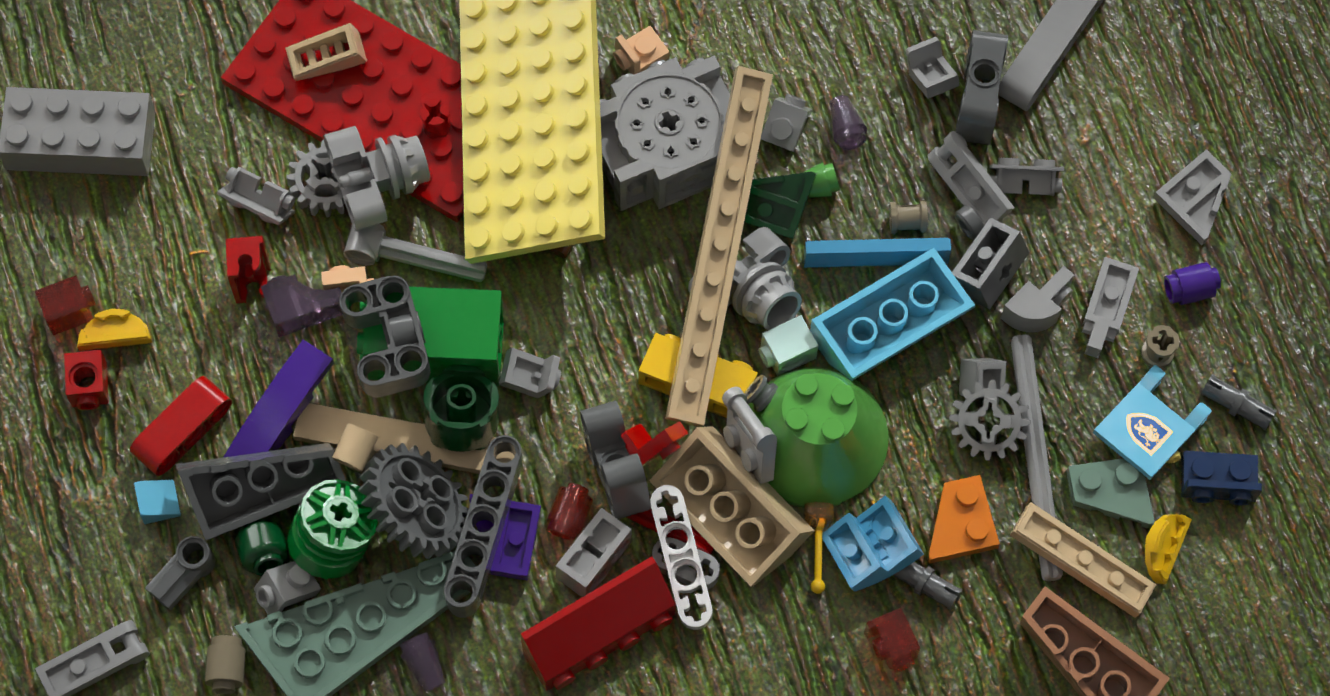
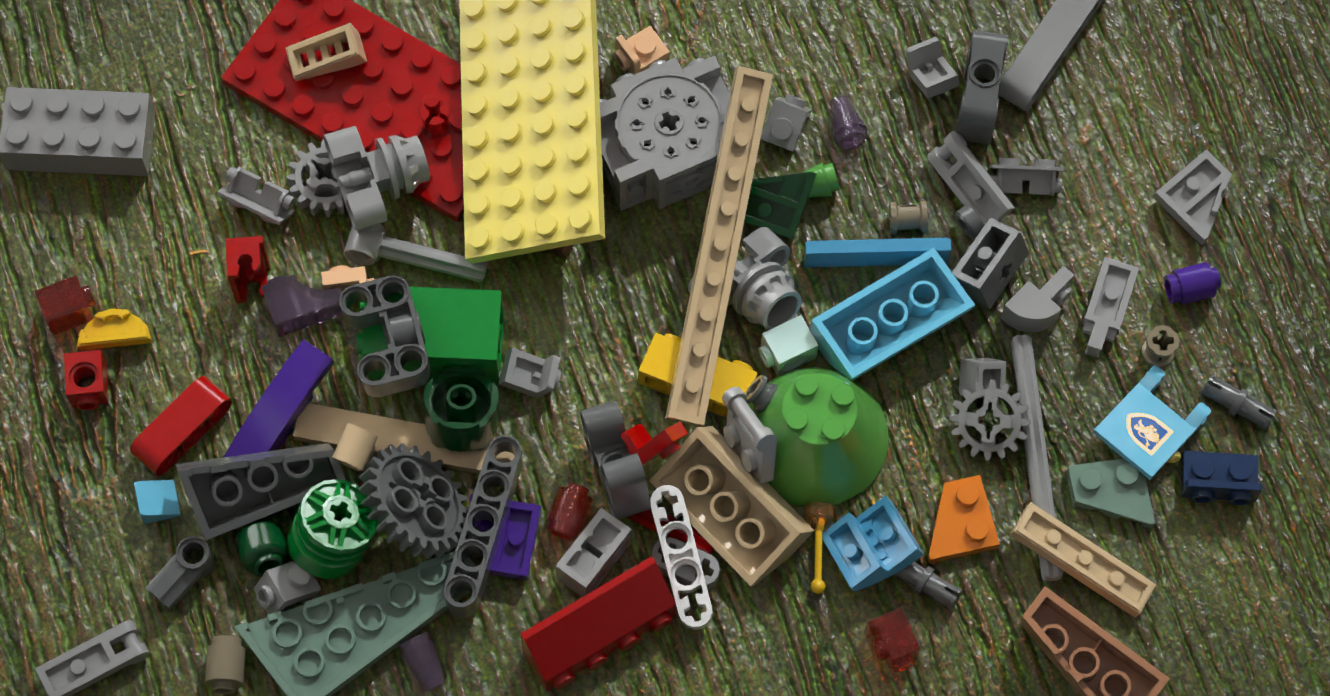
(1164, 544): yellow plate -> none

